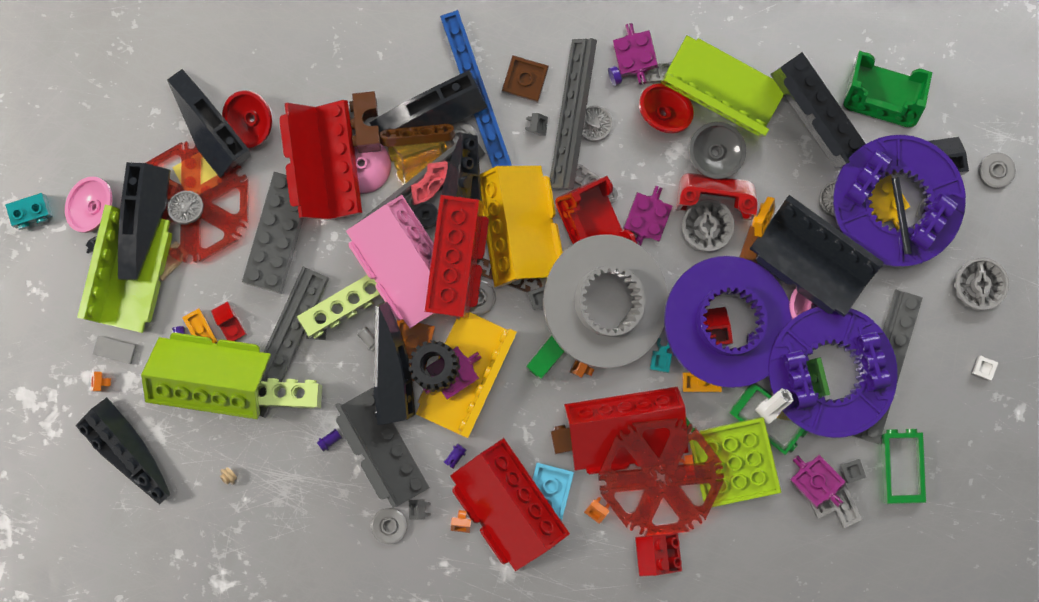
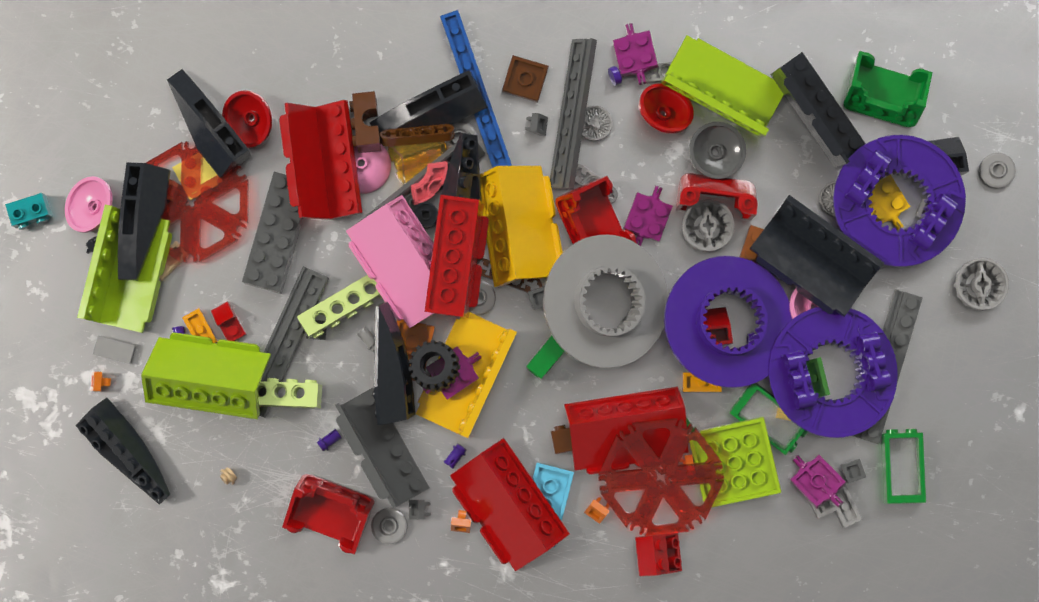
(185, 207): light grey wheel -> none
(329, 511): none -> red windscreen
(579, 369): orange tile -> none
(661, 359): teal plate -> none
(765, 214): light orange plate -> none
(773, 406): white piece -> none
(901, 215): black bar -> none
(985, 368): white plate -> none

